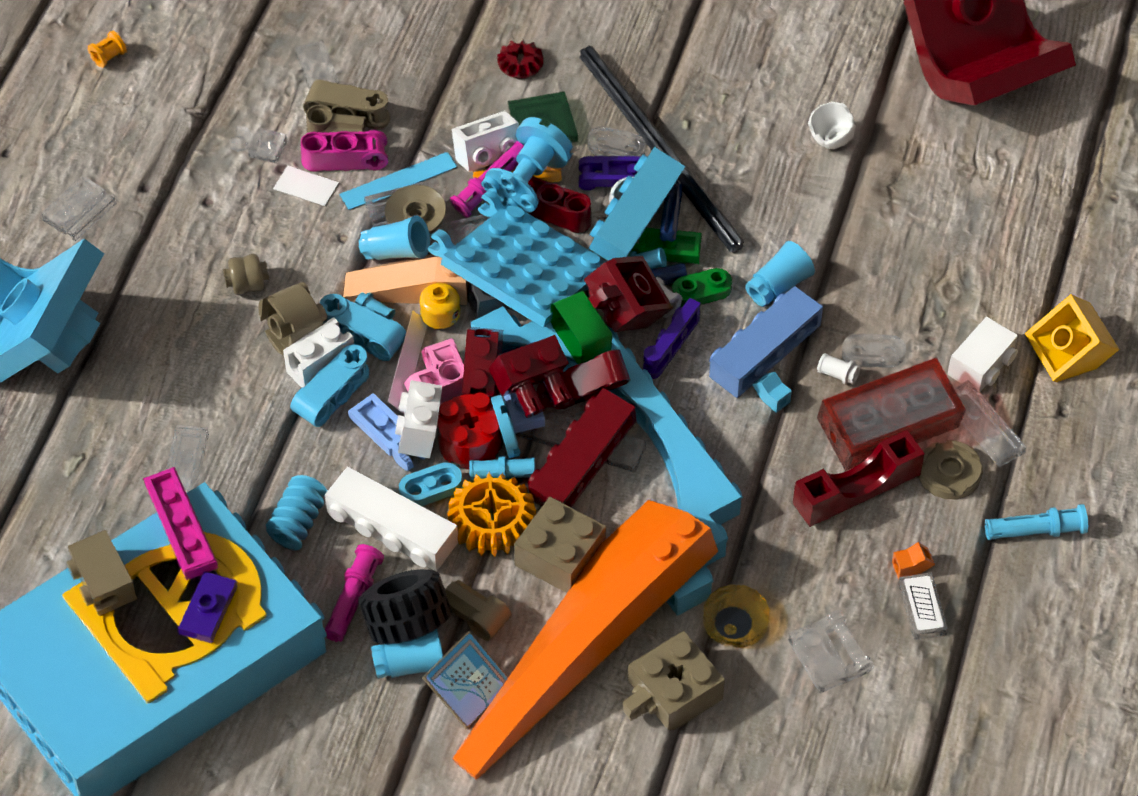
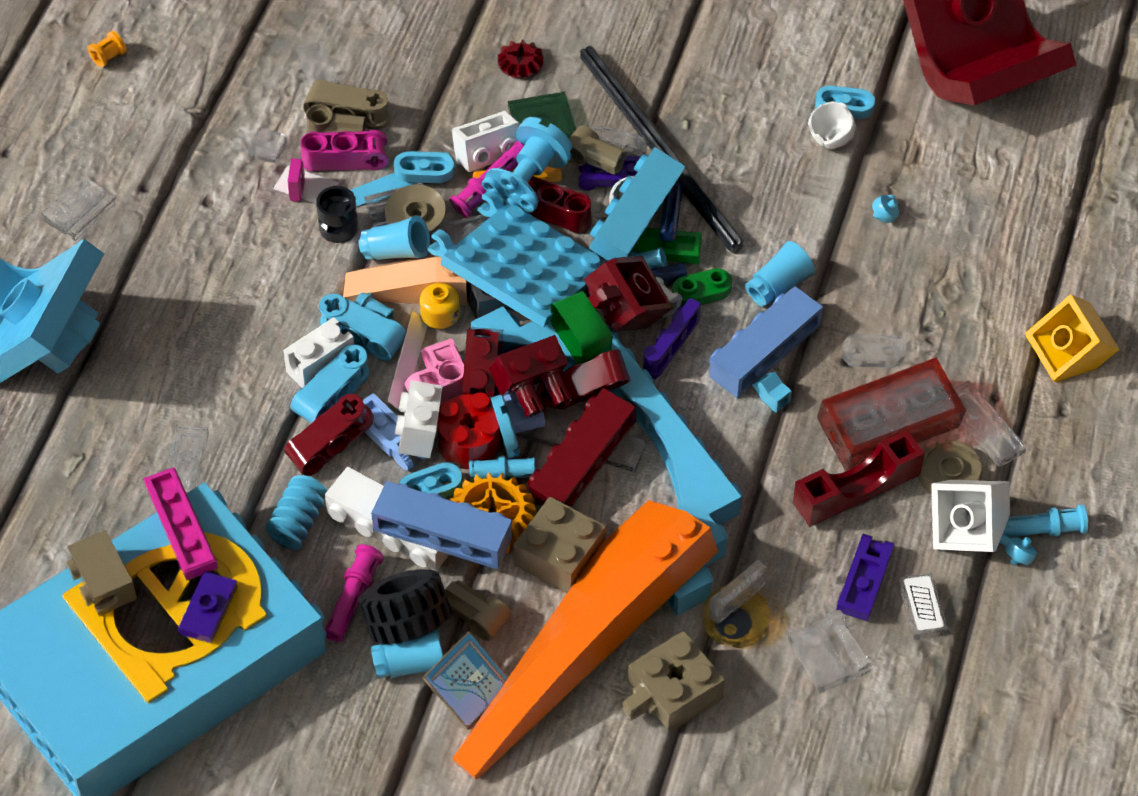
(246, 274): dark tan piece -> none
(290, 315): dark tan brick -> none
(296, 180): none -> dark pink tile
(329, 434): none -> dark red piece
(337, 214): none -> black wheel
(424, 167): none -> medium azure plate
(442, 524): none -> medium blue brick
(596, 152): none -> dark tan piece
(737, 591): none -> clear tile
(839, 369): white pin -> none
(859, 101): none -> medium azure plate
(865, 577): none -> dark purple plate
(885, 208): none -> medium azure piece
(912, 560): orange piece -> none
(969, 514): none -> white slope
(983, 354): white brick -> none
(1019, 549): none -> medium azure piece

